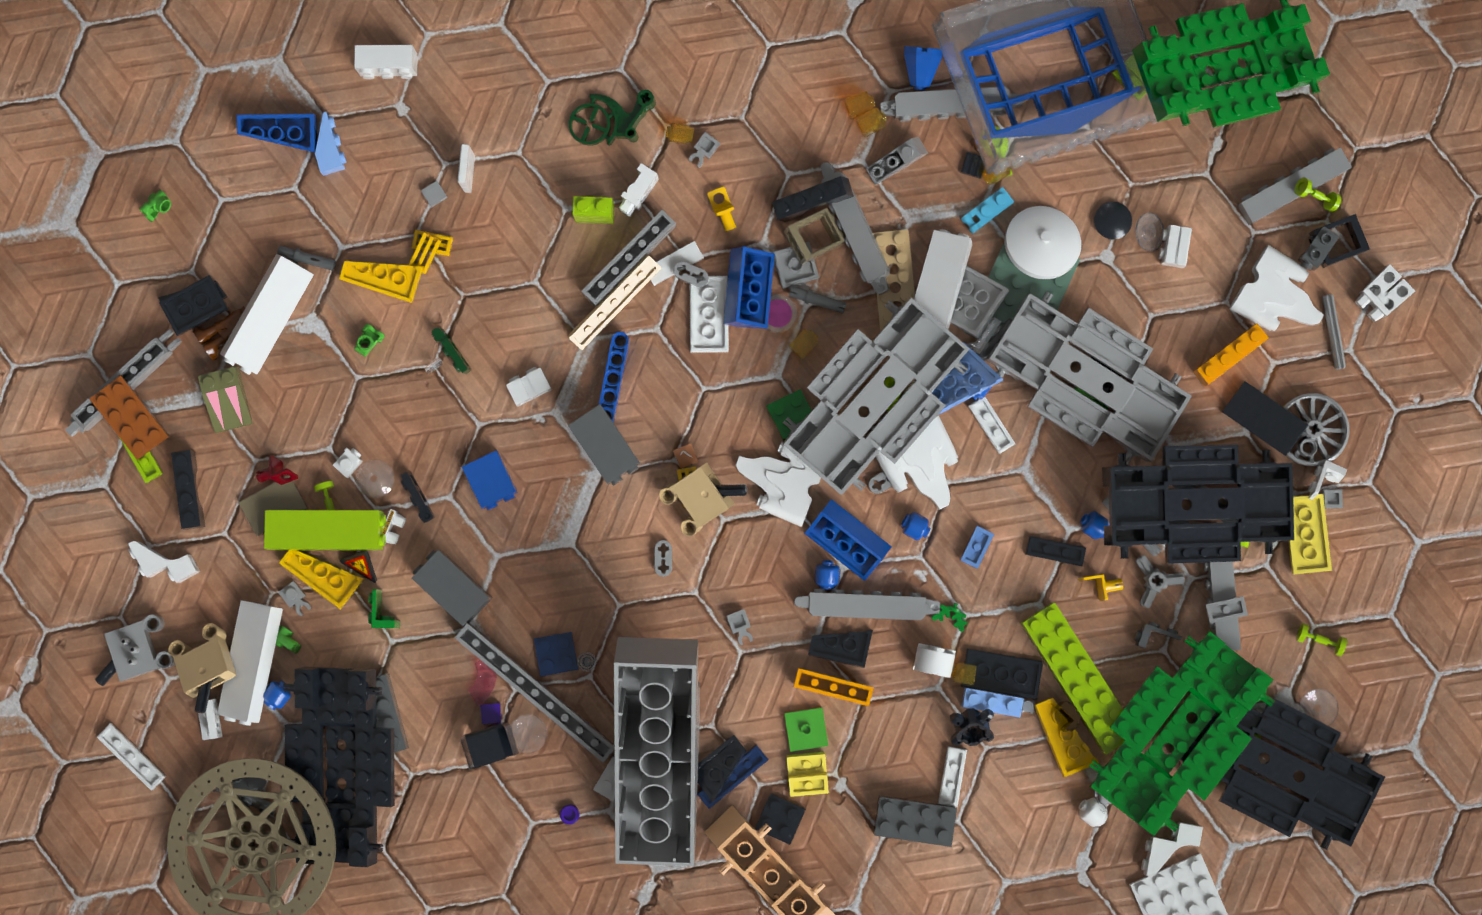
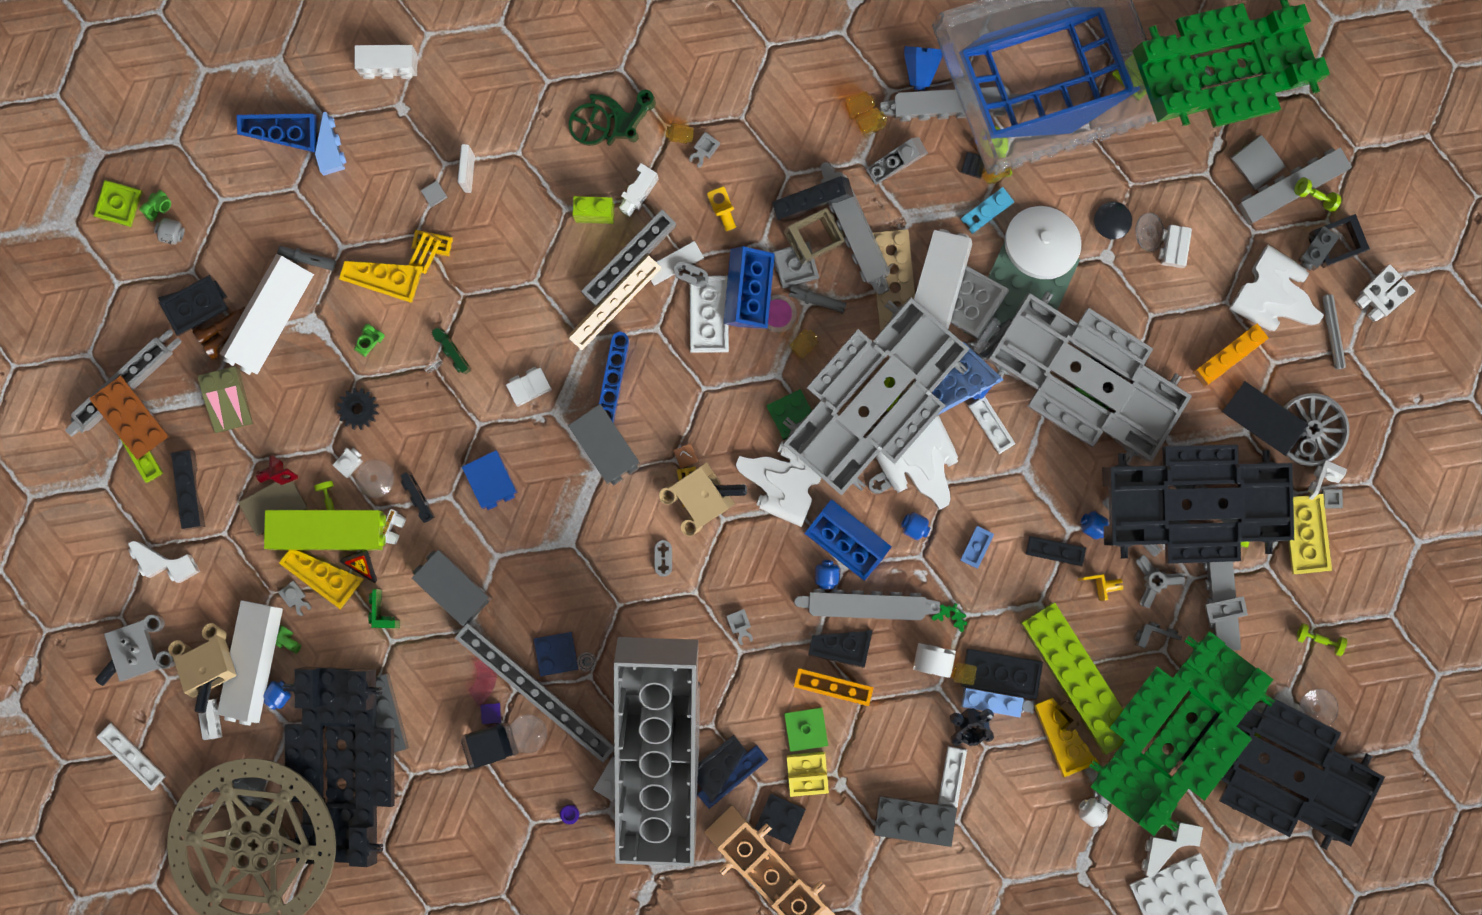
(117, 203): none -> lime tile
(169, 231): none -> light grey head
(353, 399): none -> black gear
(1257, 162): none -> light grey slope

